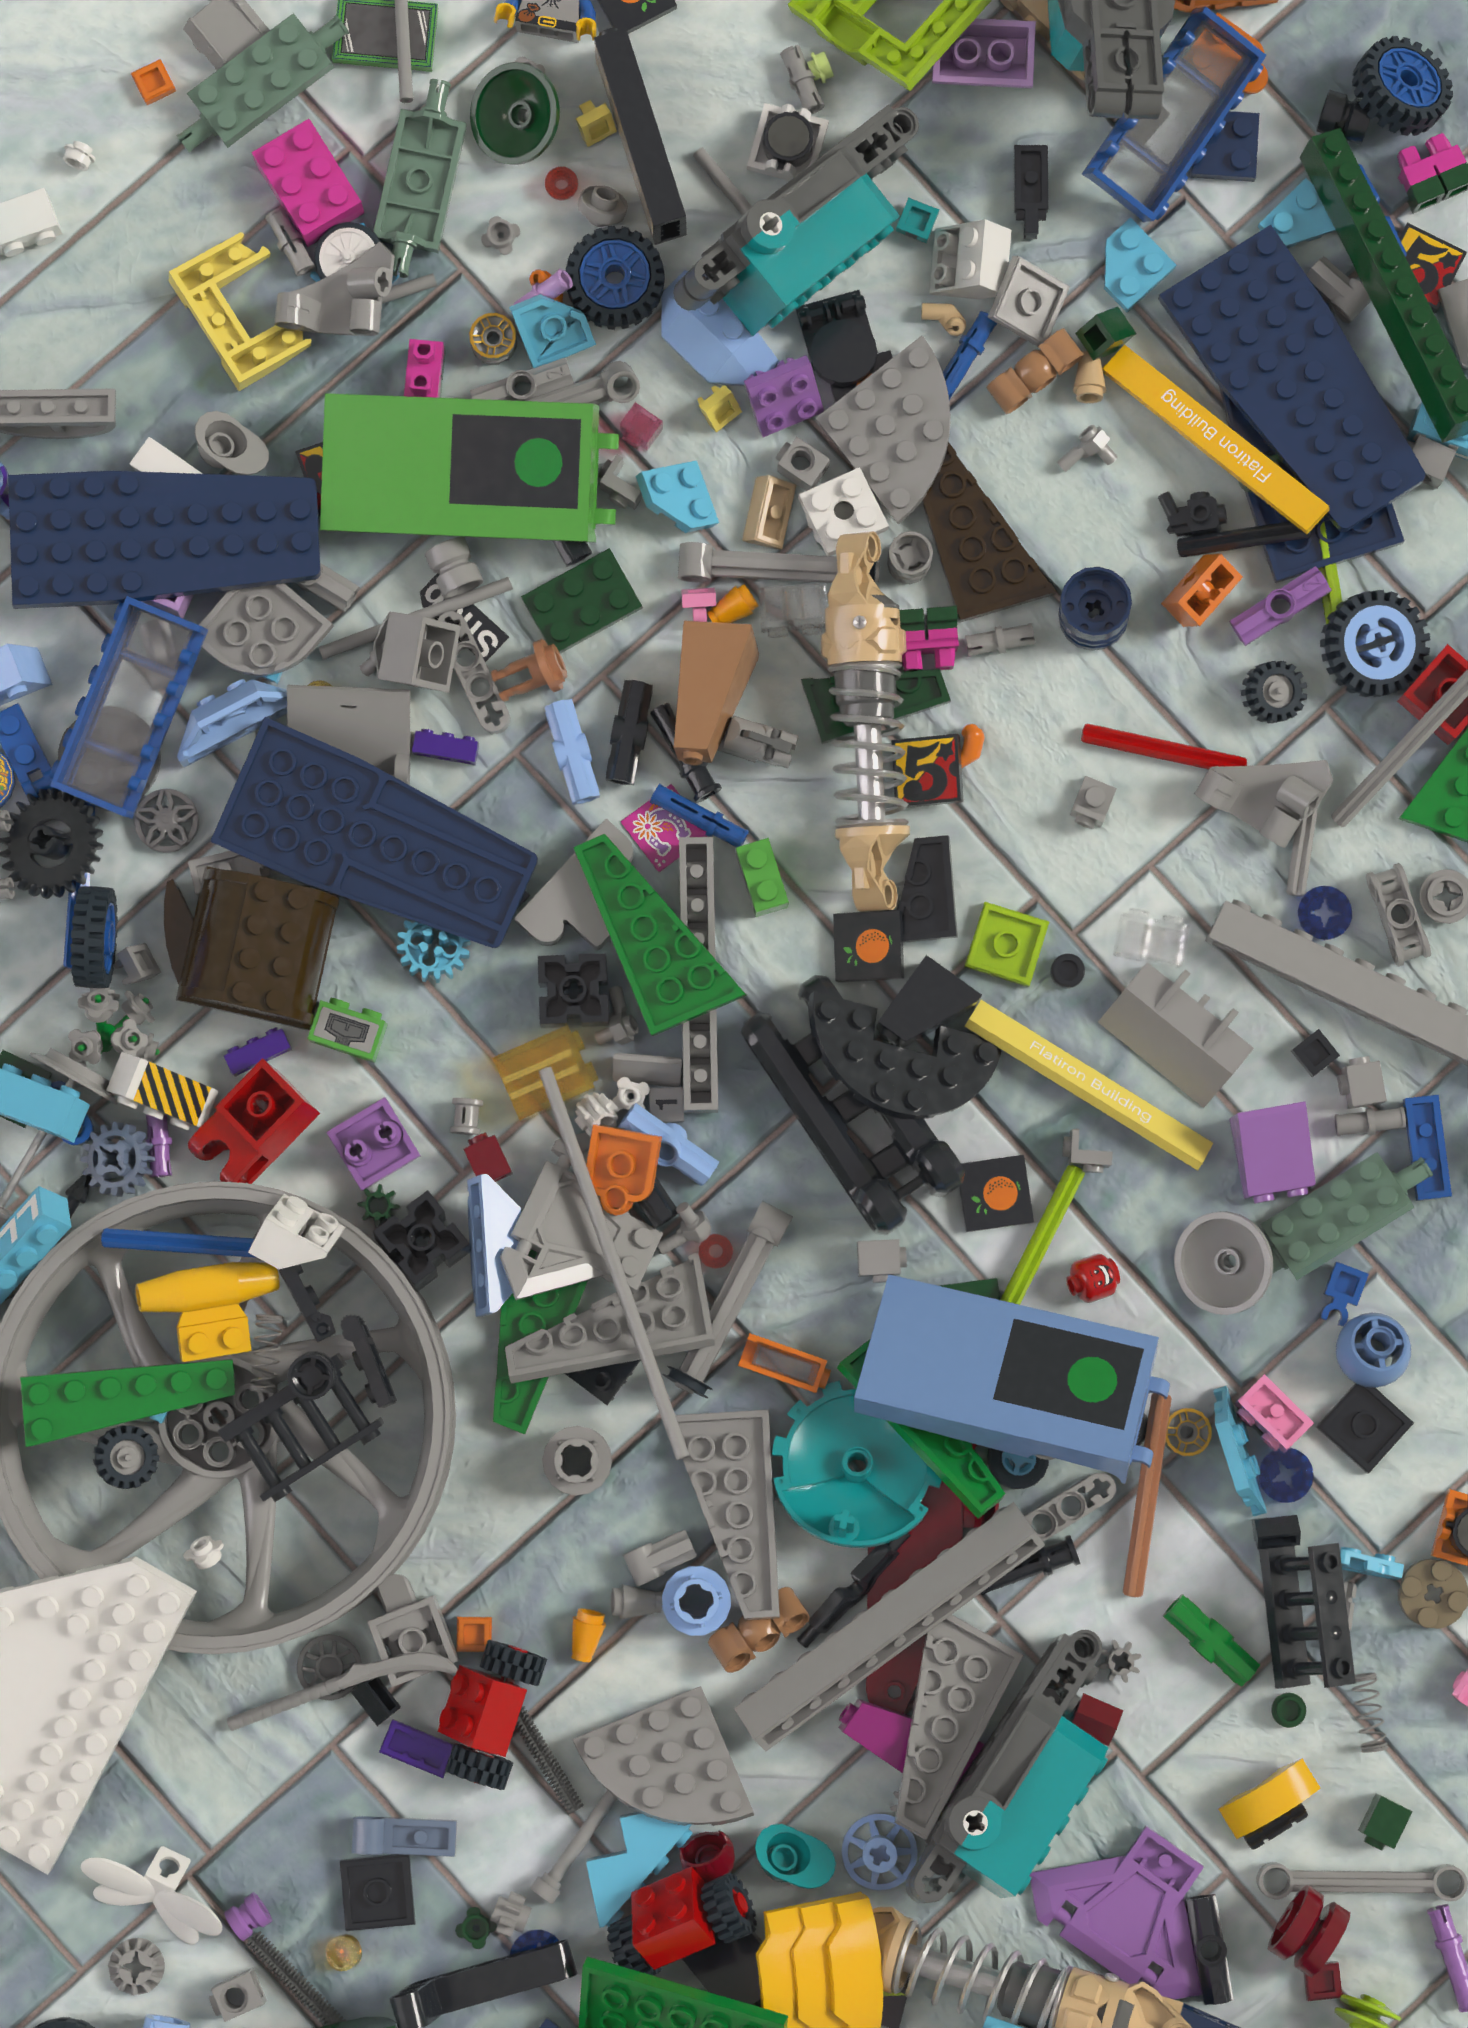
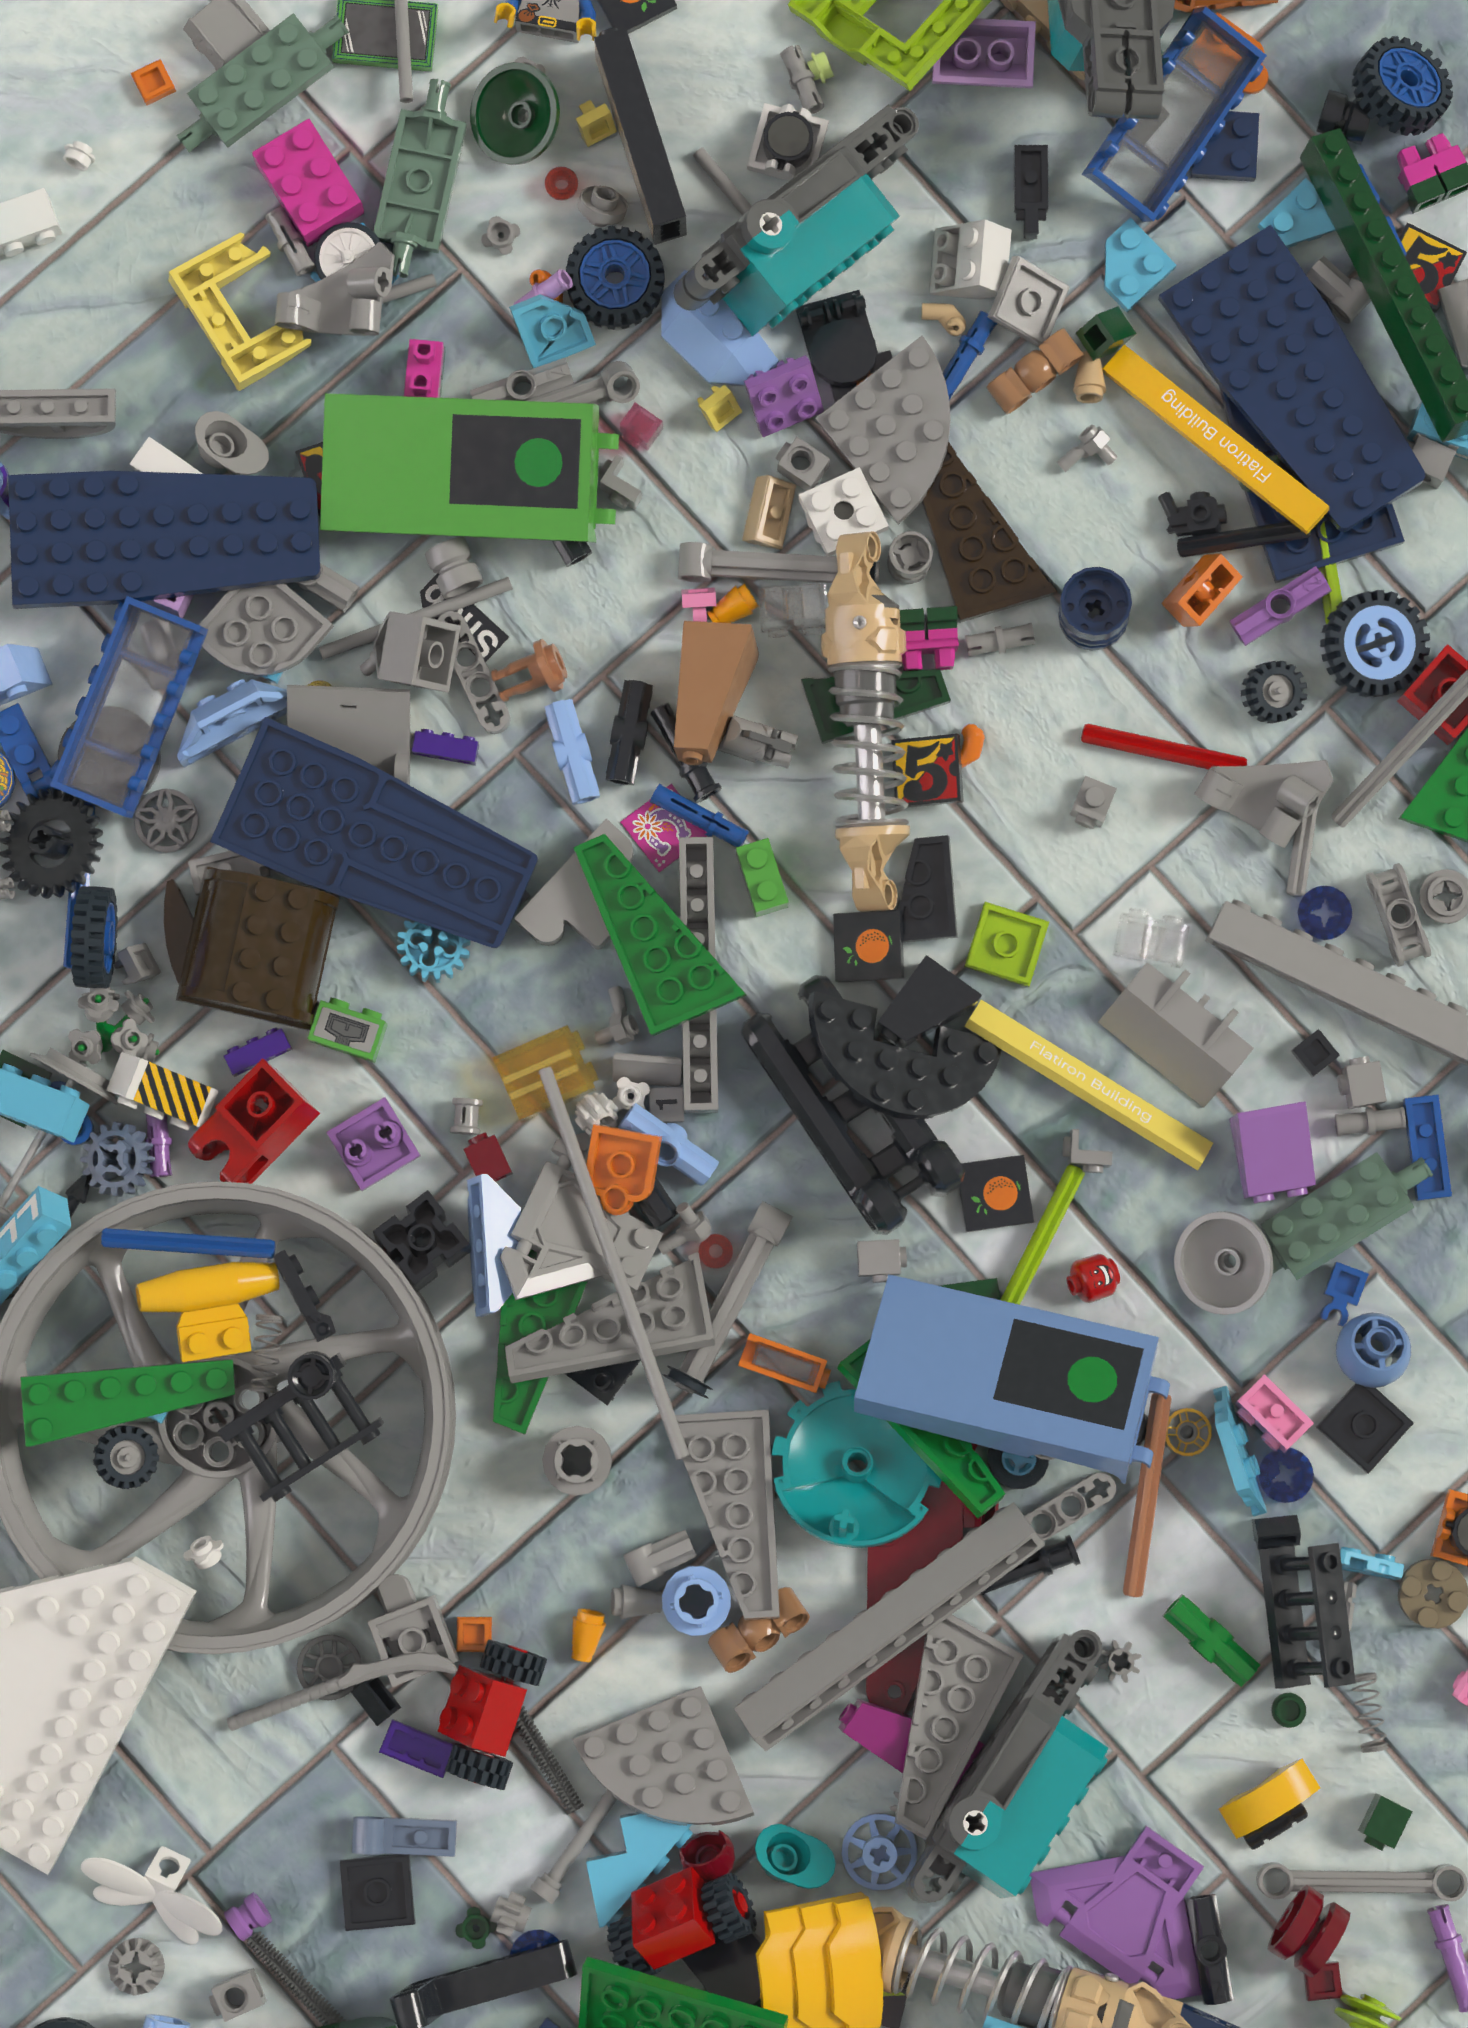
(295, 1234): white slope -> none
(343, 1952): clear yellow tile -> none
(368, 1359): black hinge -> none
(379, 1194): dark green gear -> none
(483, 329): light grey wheel -> none
(558, 976): black brick -> none
(582, 601): dark green plate -> none
(680, 495): medium azure plate -> none
(844, 1598): black piece -> none
(917, 220): teal plate -> none
(1067, 971): black tile -> none
(1097, 1718): dark red piece -> none

